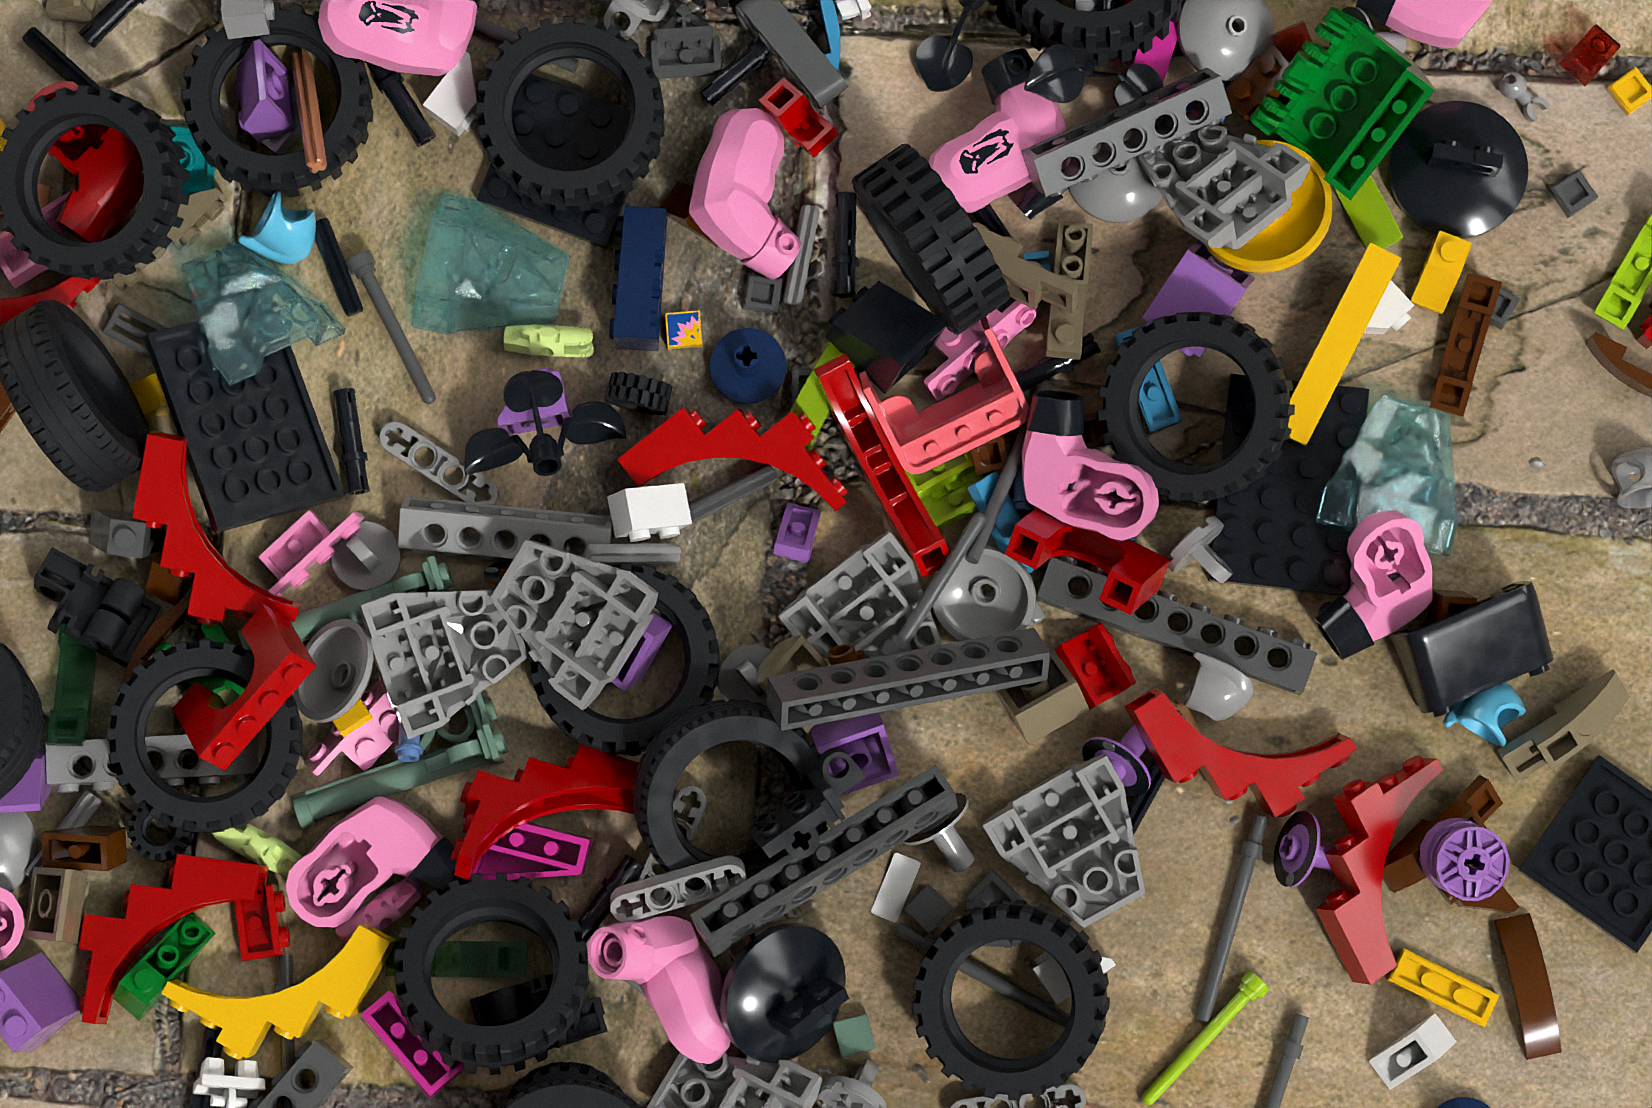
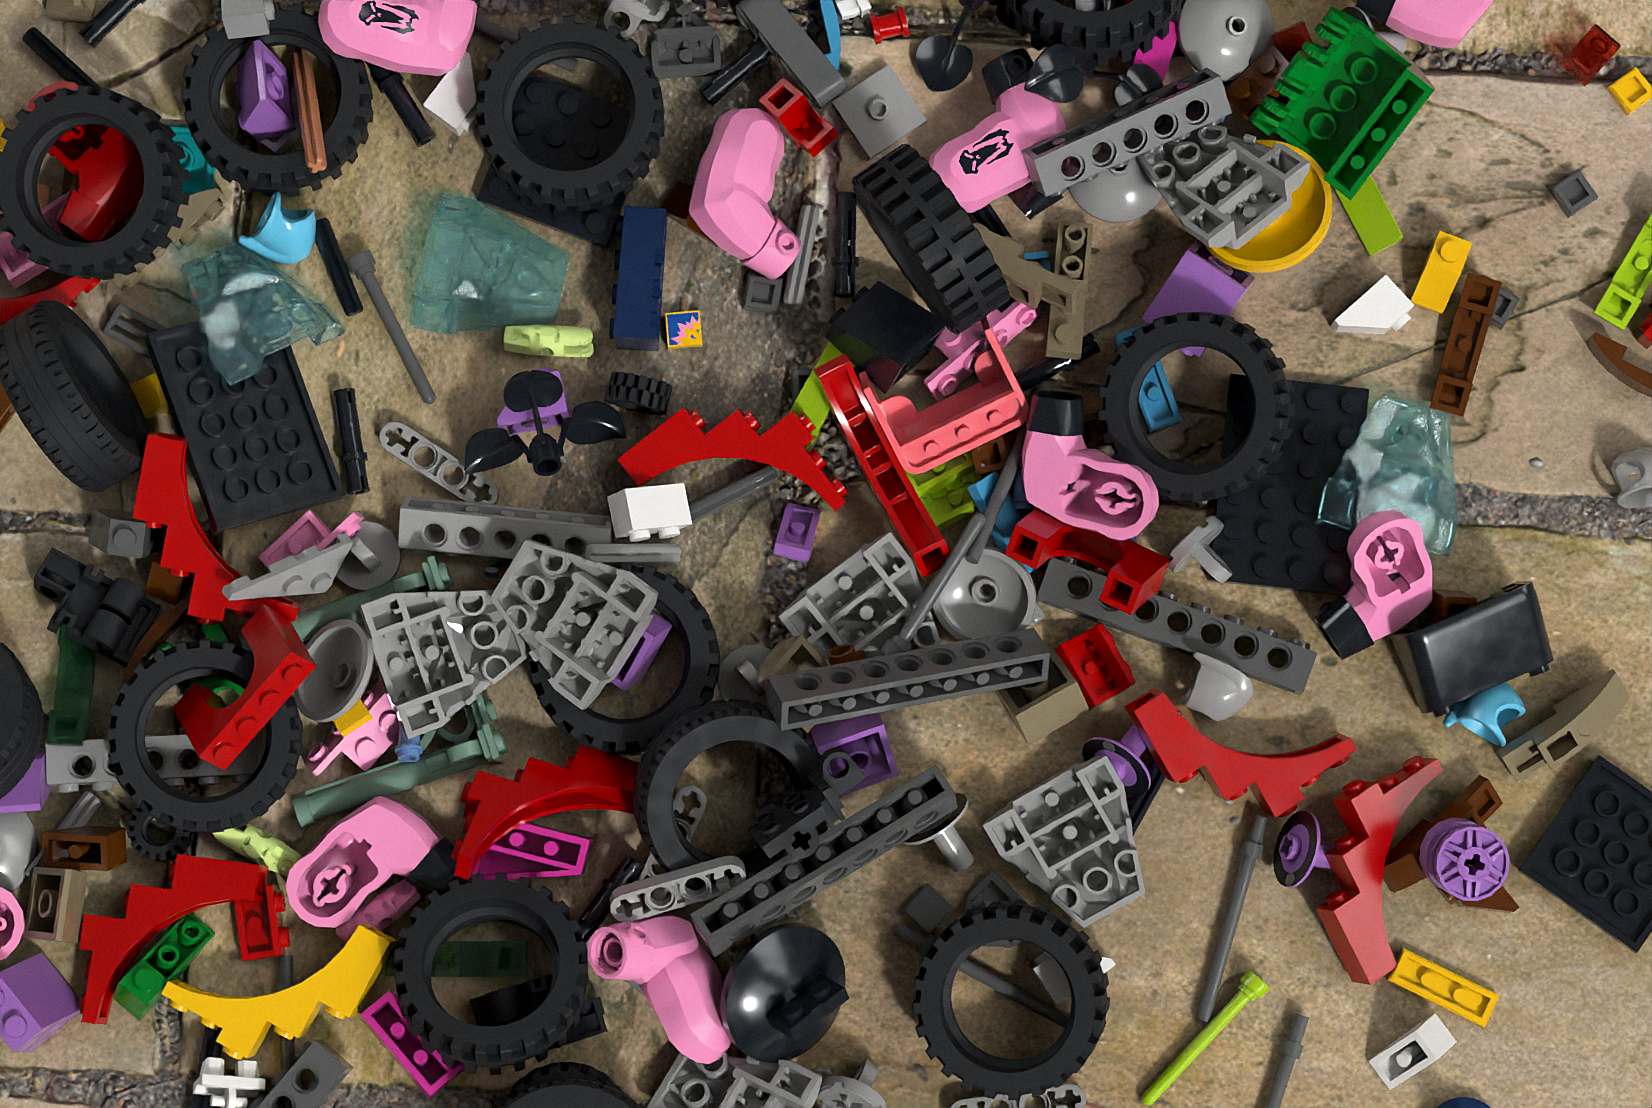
(295, 575): none -> light grey wing
(752, 382): dark blue piece -> none
(854, 1035): sand green tile -> none
(879, 112): none -> light grey plate
(888, 25): none -> red bush
(895, 887): white sticker -> none
(1340, 340): yellow tile -> none
(1458, 169): black bracket -> none
(1517, 90): light grey arm -> none
(1529, 985): reddish brown slope -> none

